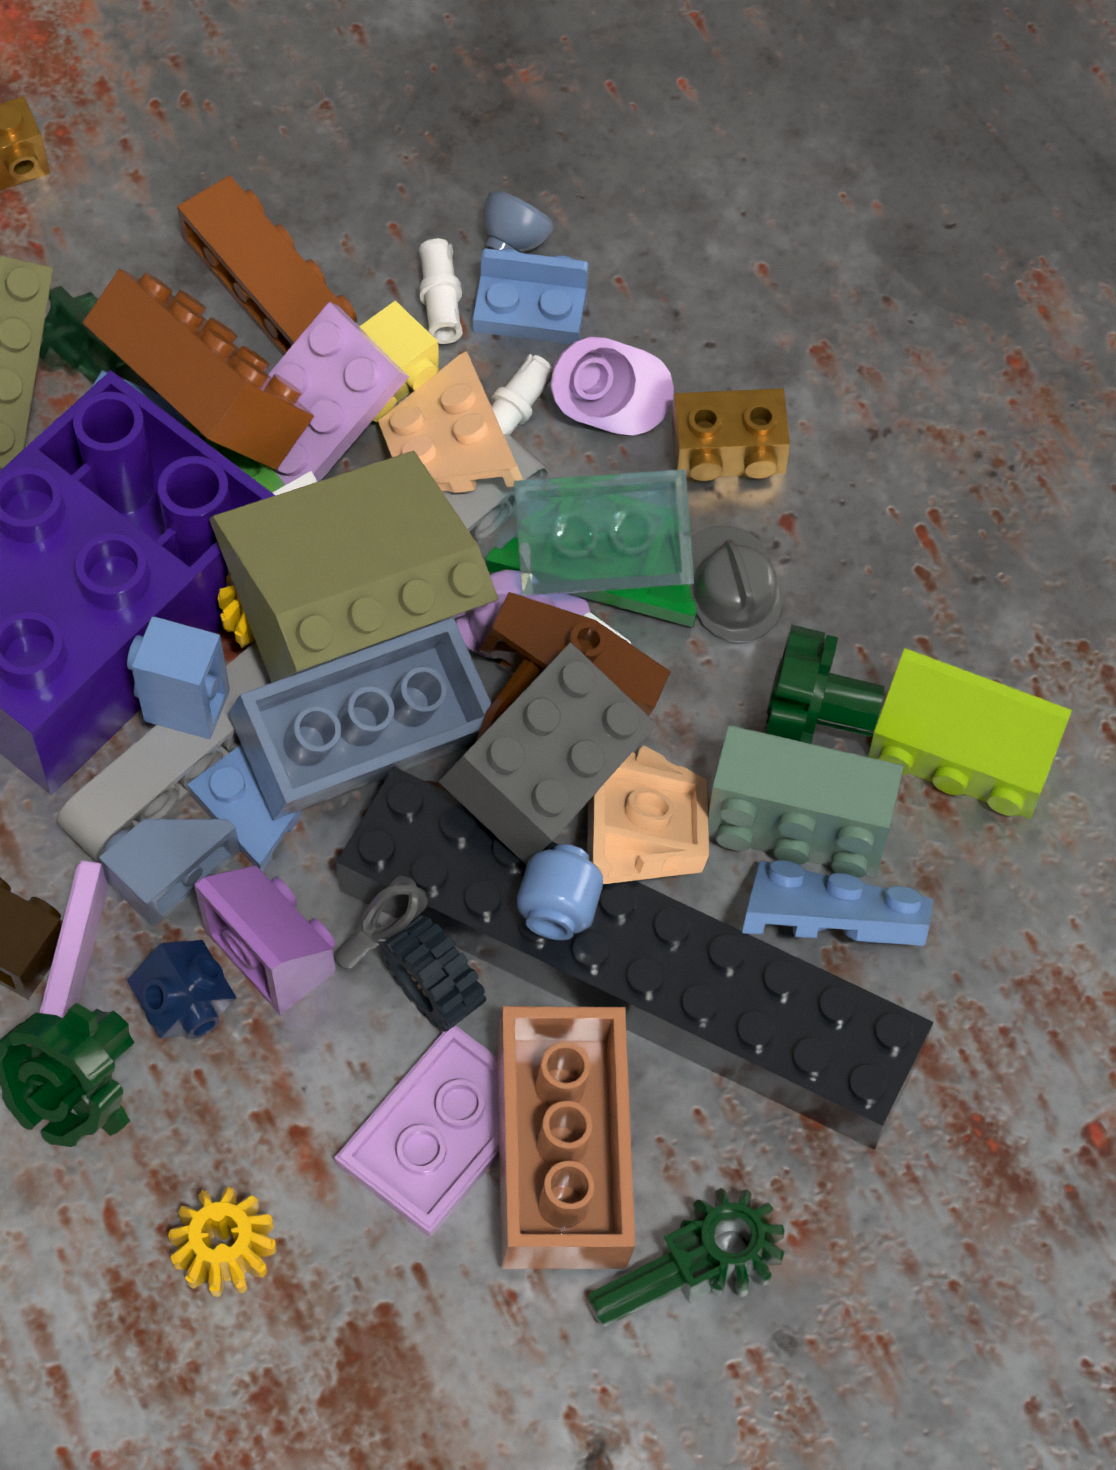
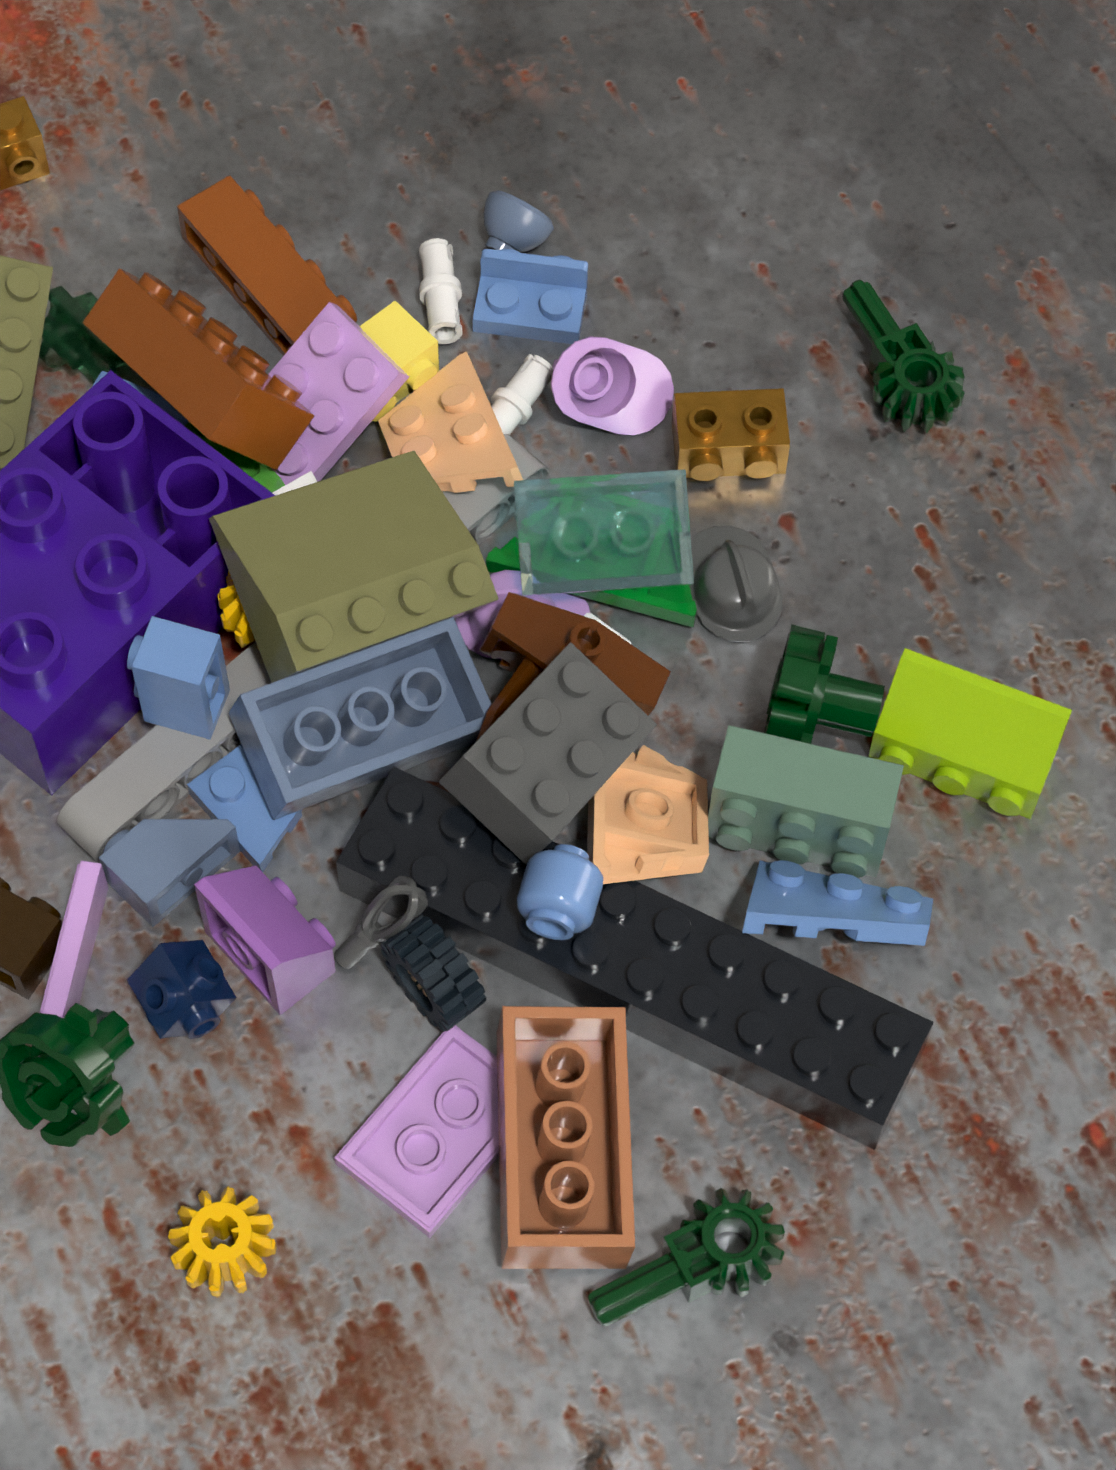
(902, 361): none -> dark green gear

